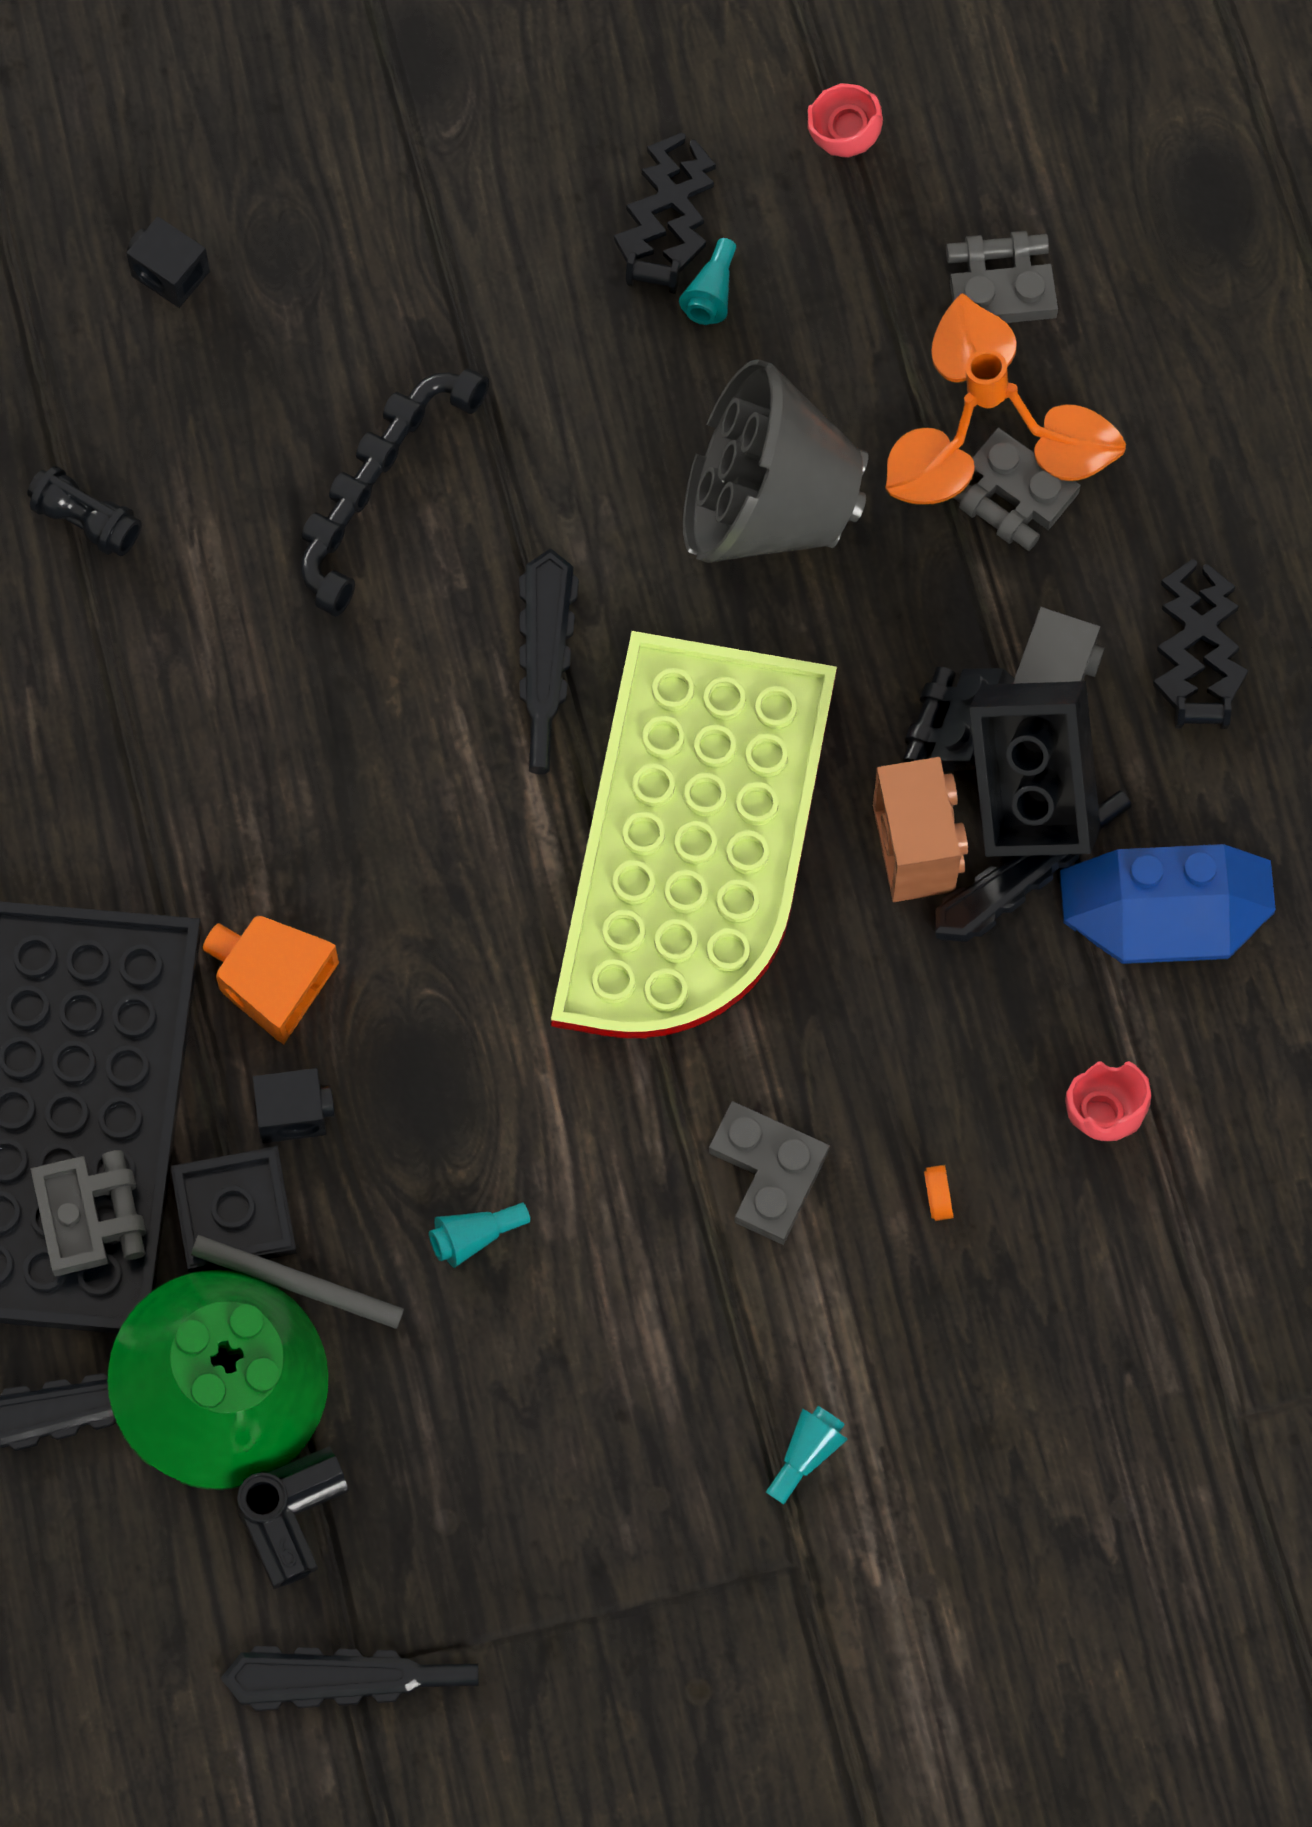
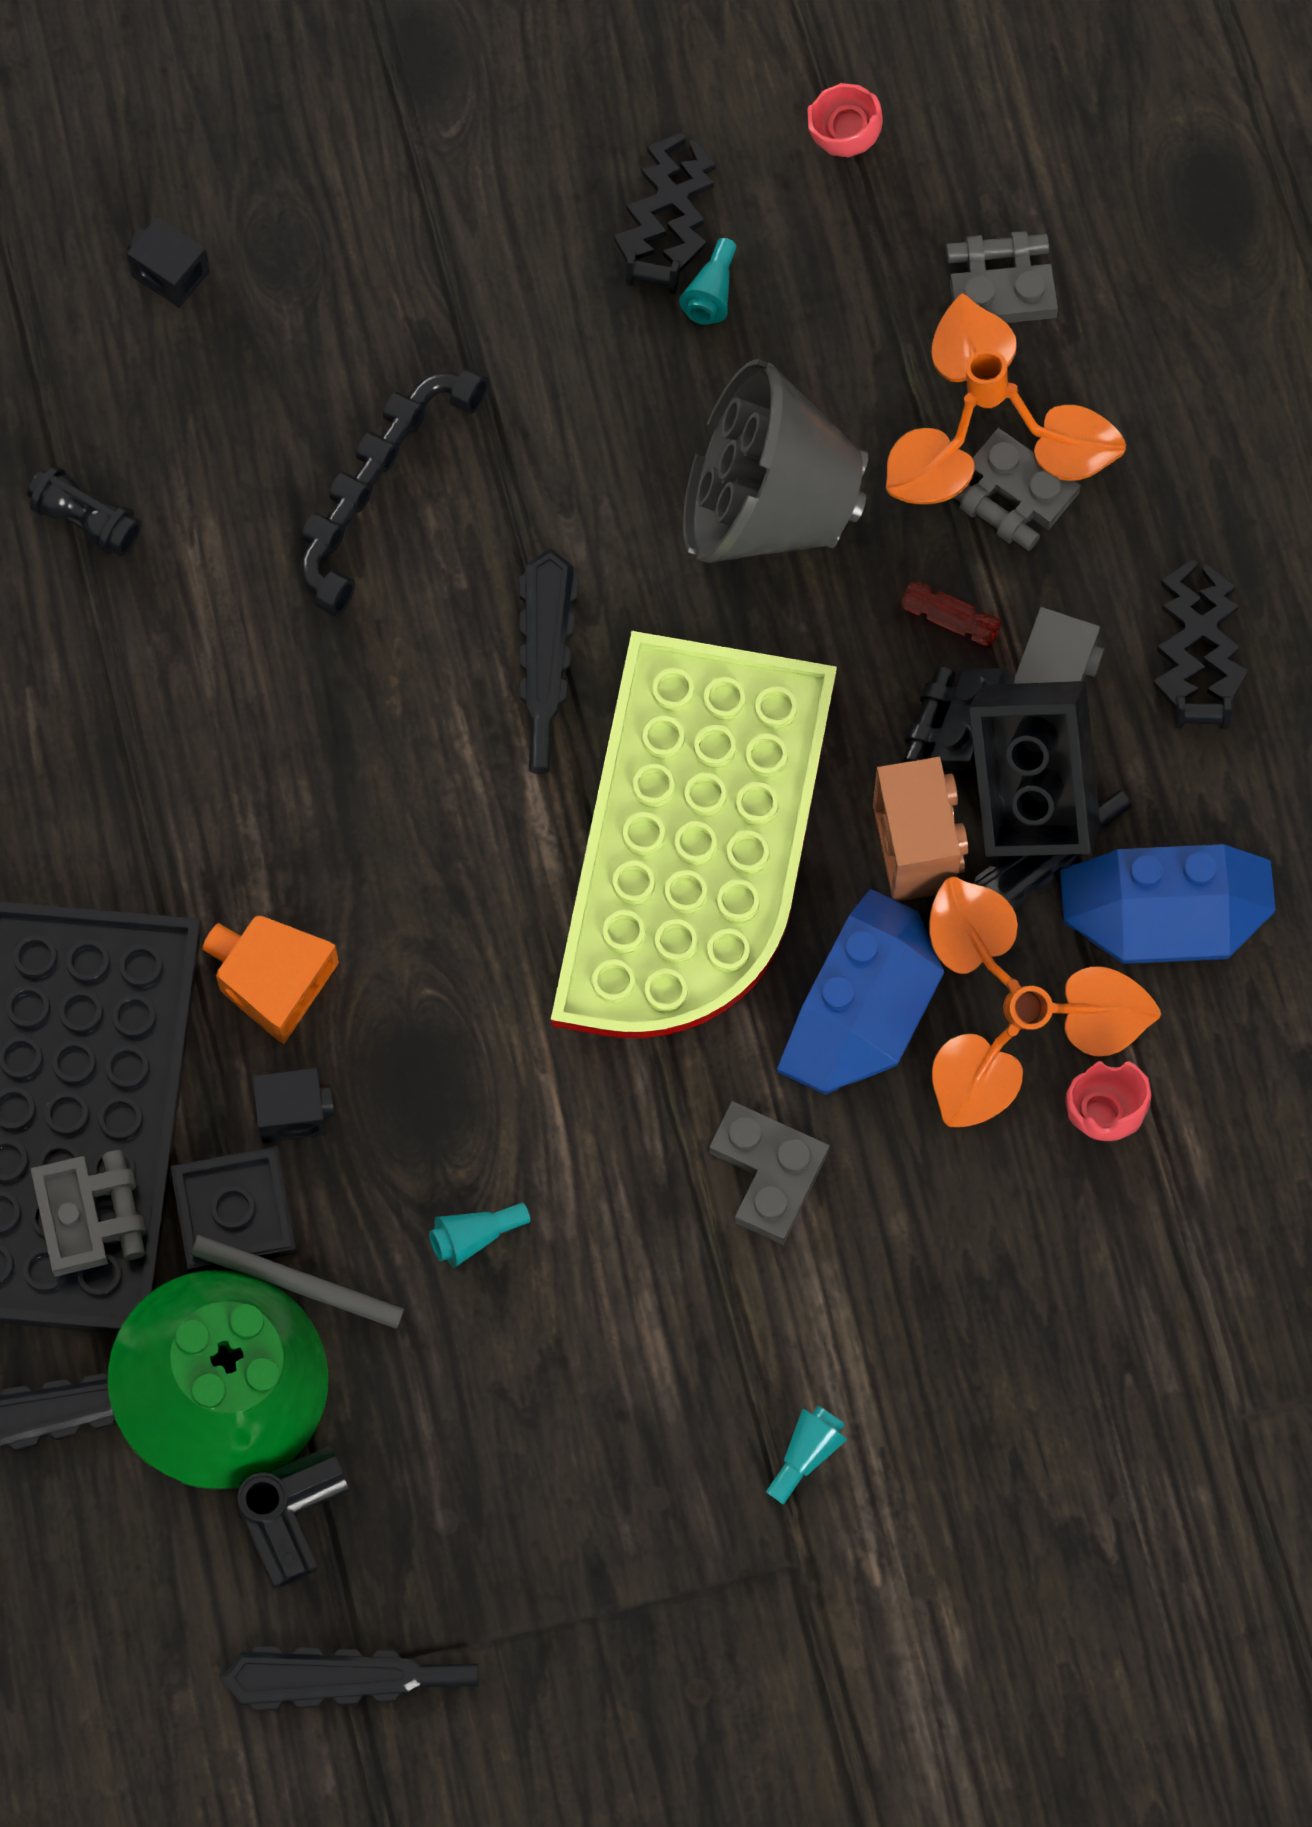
(864, 998): none -> blue wedge
(938, 1193): orange tile -> none
(951, 613): none -> clear red axle
(976, 1079): none -> orange plant

